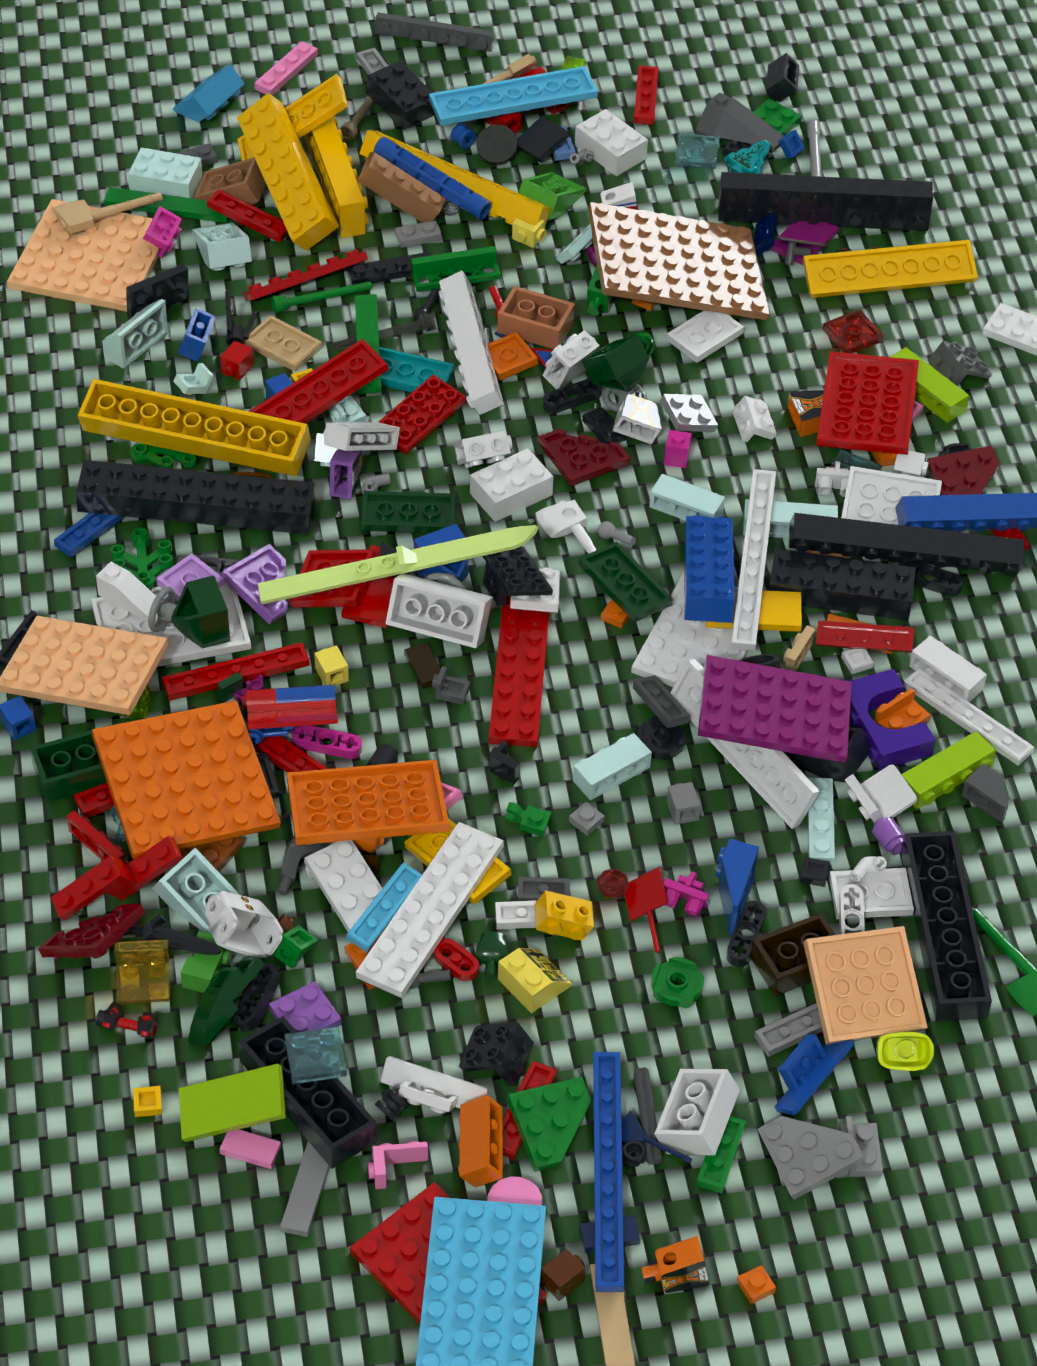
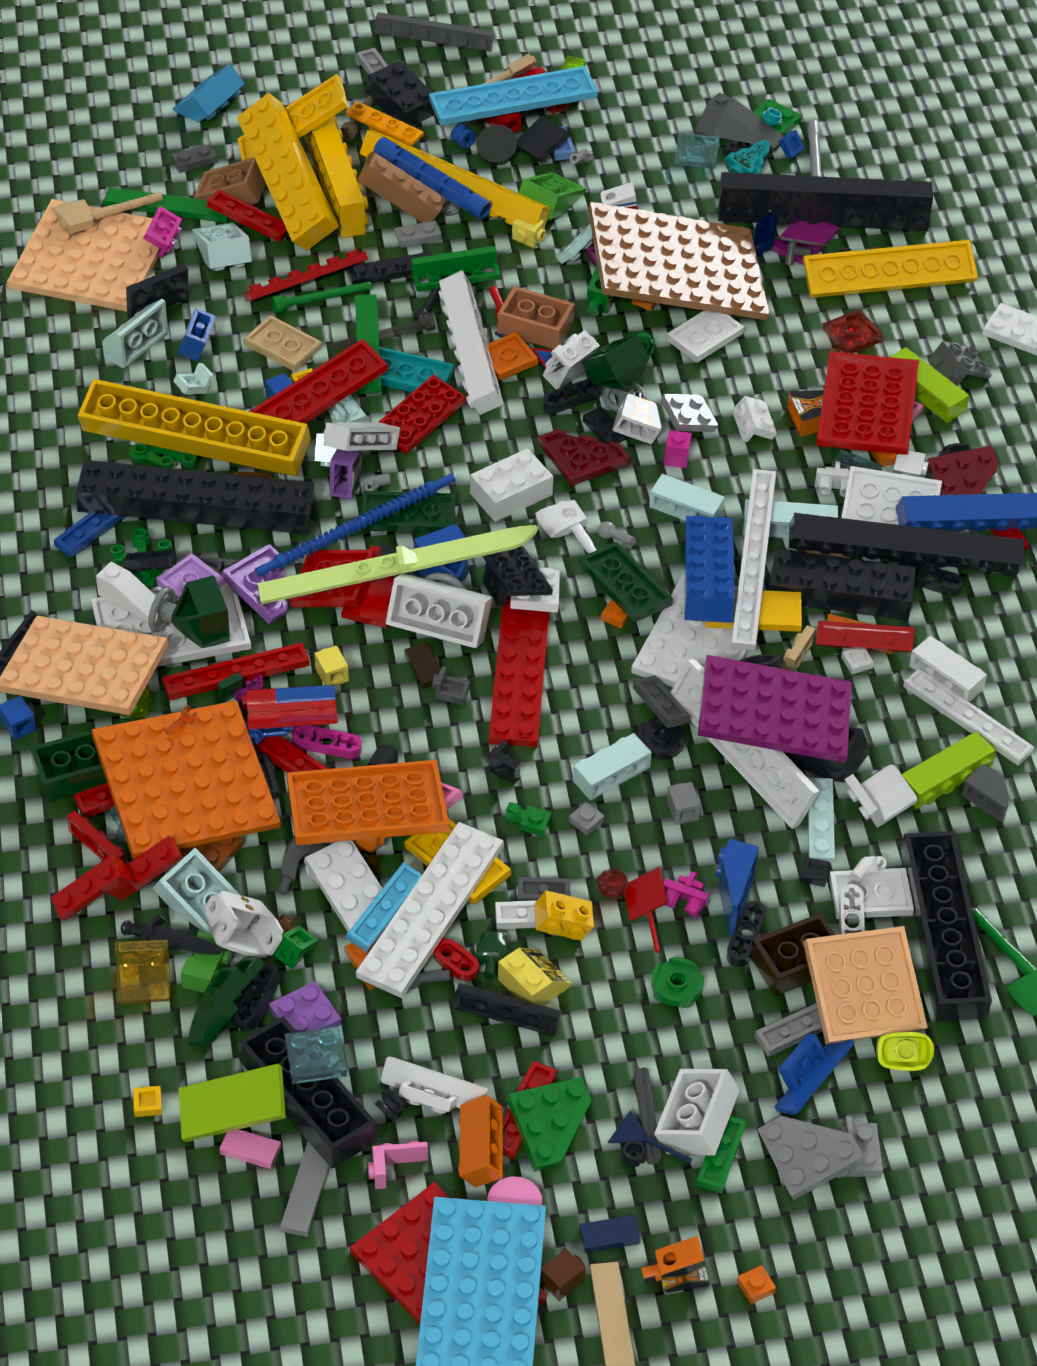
(94, 934): dark red plate -> none
(111, 1018): black piece -> none
(141, 560): none -> black plate
(165, 173): light aqua brick -> none
(184, 719): none -> clear orange hand
(235, 331): black plant -> none
(237, 360): red brick -> none
(281, 561): none -> blue hose
(286, 68): bright pink plate -> none
(384, 123): none -> light orange bracket
(485, 447): white brick -> none
(499, 1049): black bracket -> none
(507, 1009): none -> black plate
(608, 1173): blue plate -> none
(612, 142): white brick -> none
(646, 95): red plate -> none
(772, 116): none -> teal plate
(782, 78): black brick -> none
(885, 744): dark purple arch -> none
(888, 835): medium lavender brick -> none
(901, 712): orange bracket -> none

